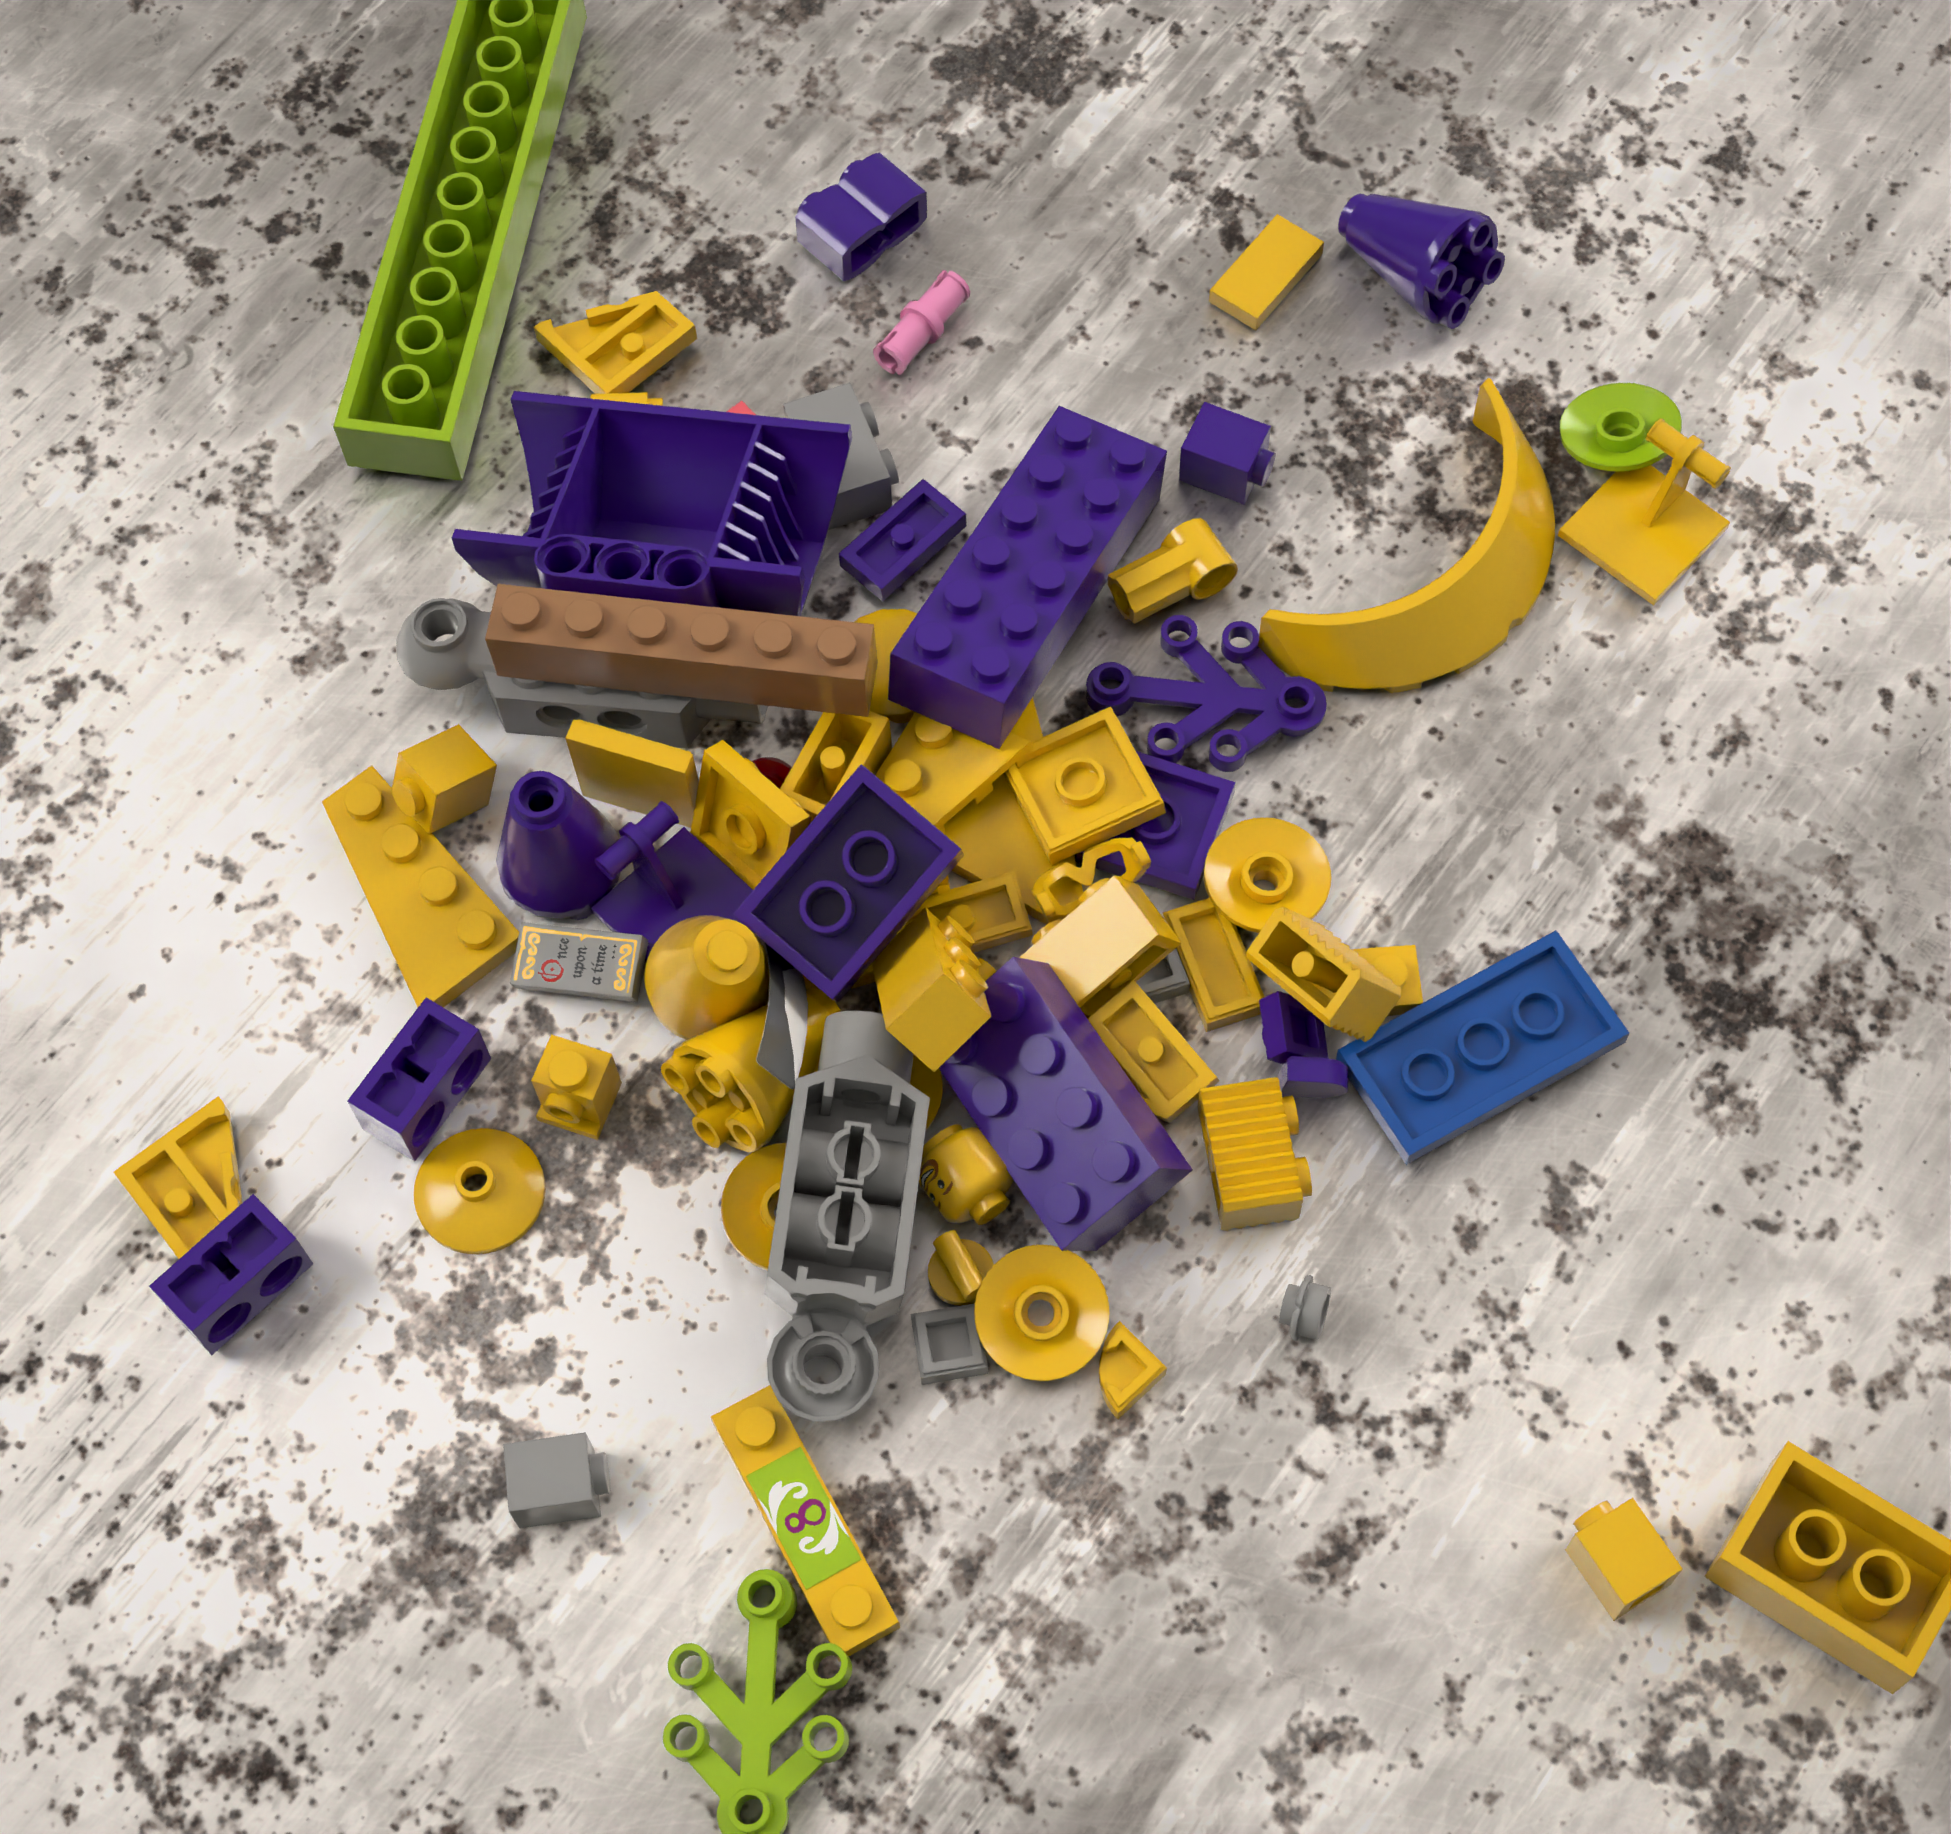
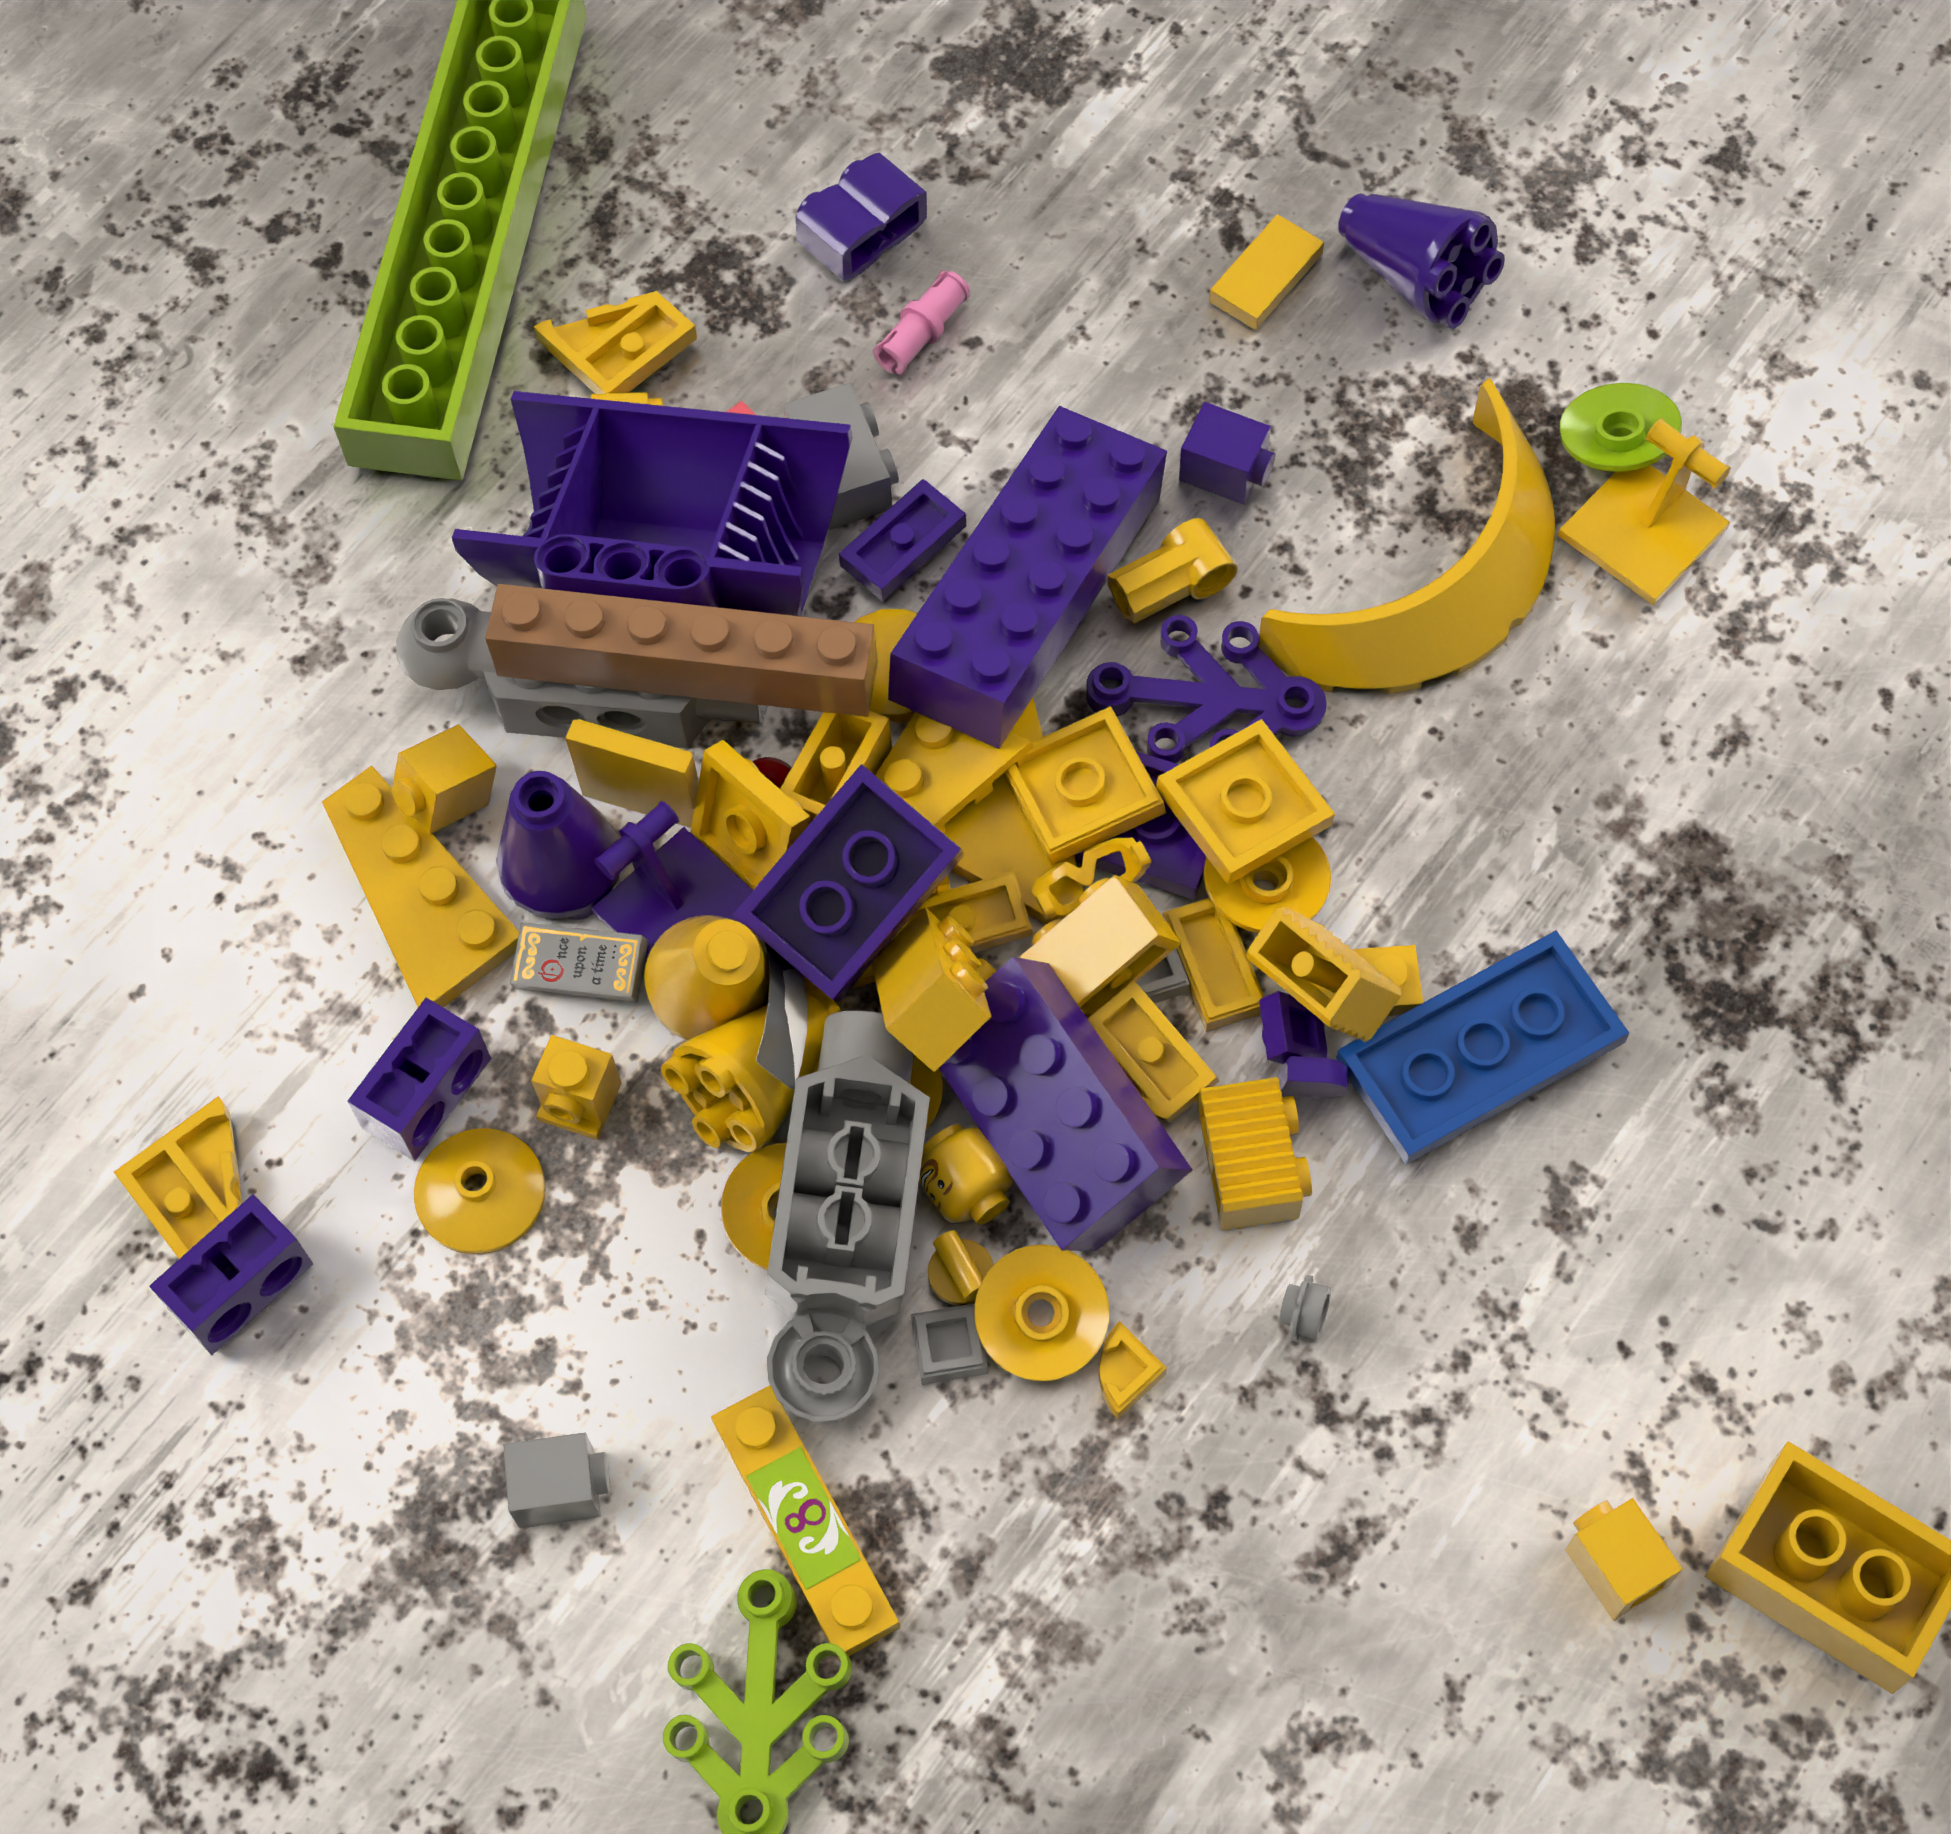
(1244, 801): none -> yellow plate

